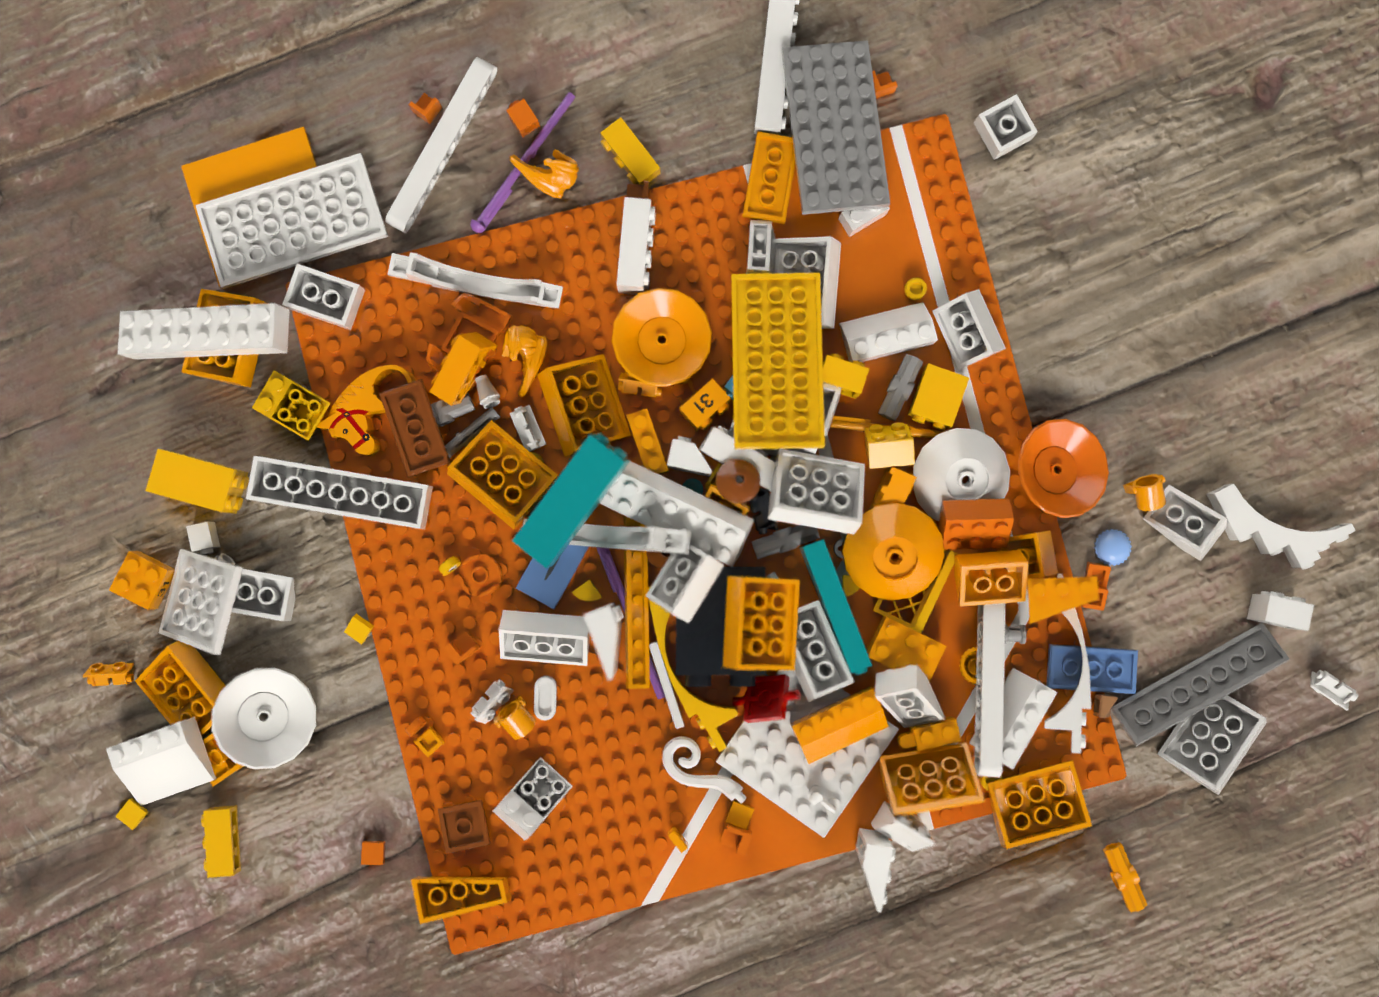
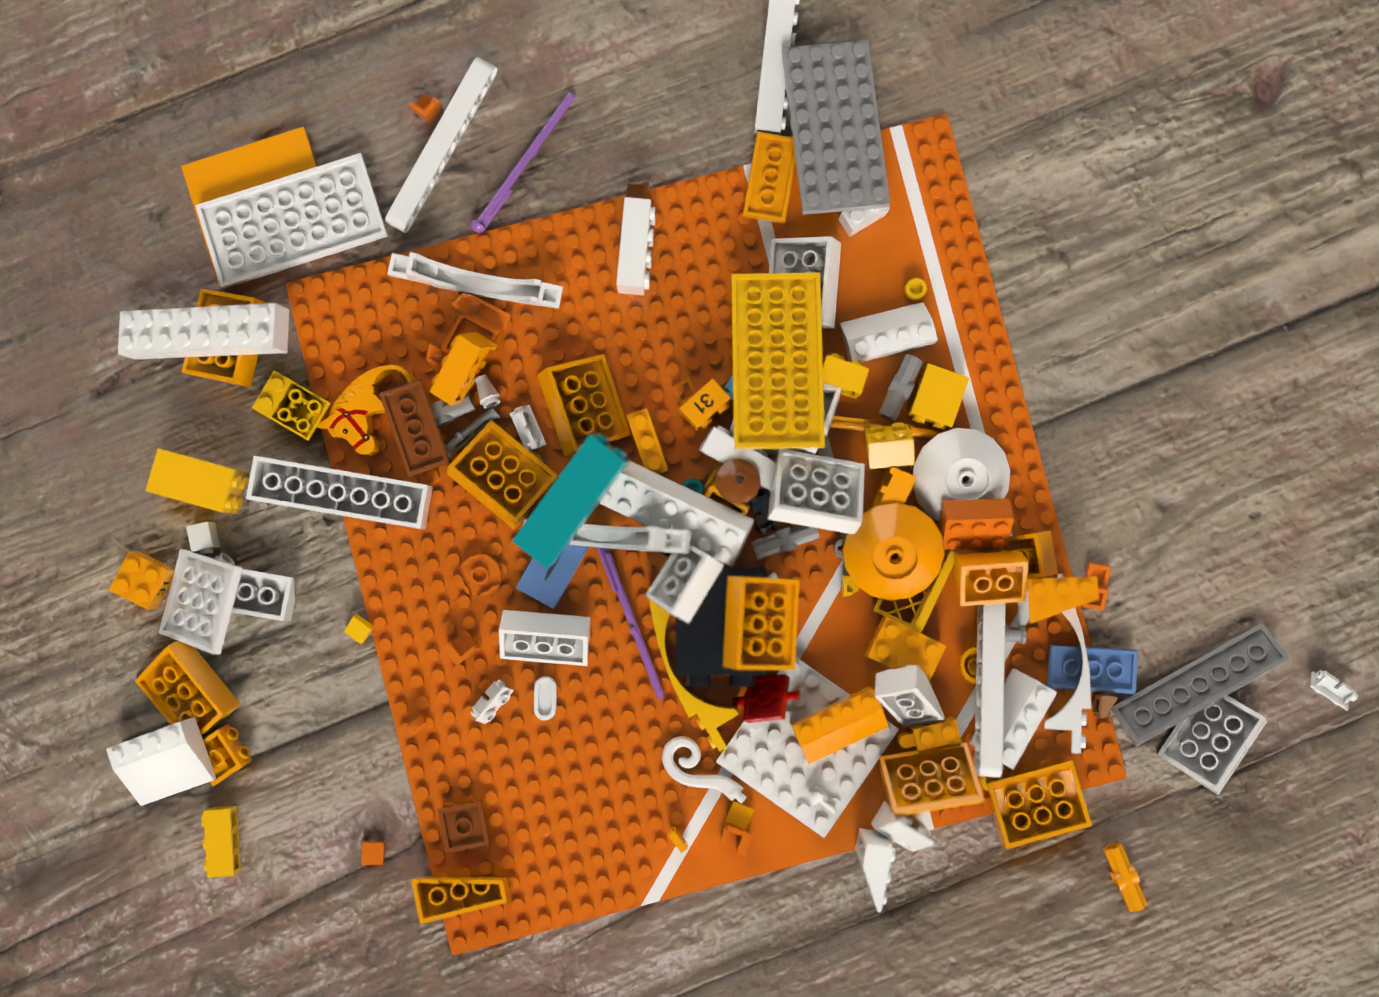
(99, 674): light orange hinge -> none
(132, 813): yellow tile -> none
(268, 741): white dish -> none
(323, 296): white brick -> none
(429, 741): light orange tile -> none
(449, 565): yellow tile -> none
(515, 719): light orange piece -> none
(522, 117): orange brick -> none
(532, 349): light orange hair -> none
(532, 798): white slope -> none
(553, 180): light orange hair -> none
(587, 592): yellow tile -> none
(605, 630): white slope -> none
(629, 153): yellow brick -> none
(630, 386): light orange hinge -> none
(636, 615): light orange plate -> none
(657, 315): light orange dish -> none
(666, 685): white tile -> none
(687, 457): white slope -> none
(759, 247): white slope -> none
(818, 657): white brick -> none
(835, 606): teal brick -> none
(883, 84): orange panel -> none
(968, 329): white slope -> none
(1005, 127): white brick -> none
(1079, 466): orange dish -> none
(1112, 547): light blue hat -> none
(1148, 492): light orange piece -> none
(1187, 523): white slope -> none
(1246, 523): white arch -> none
(1280, 610): white brick -> none

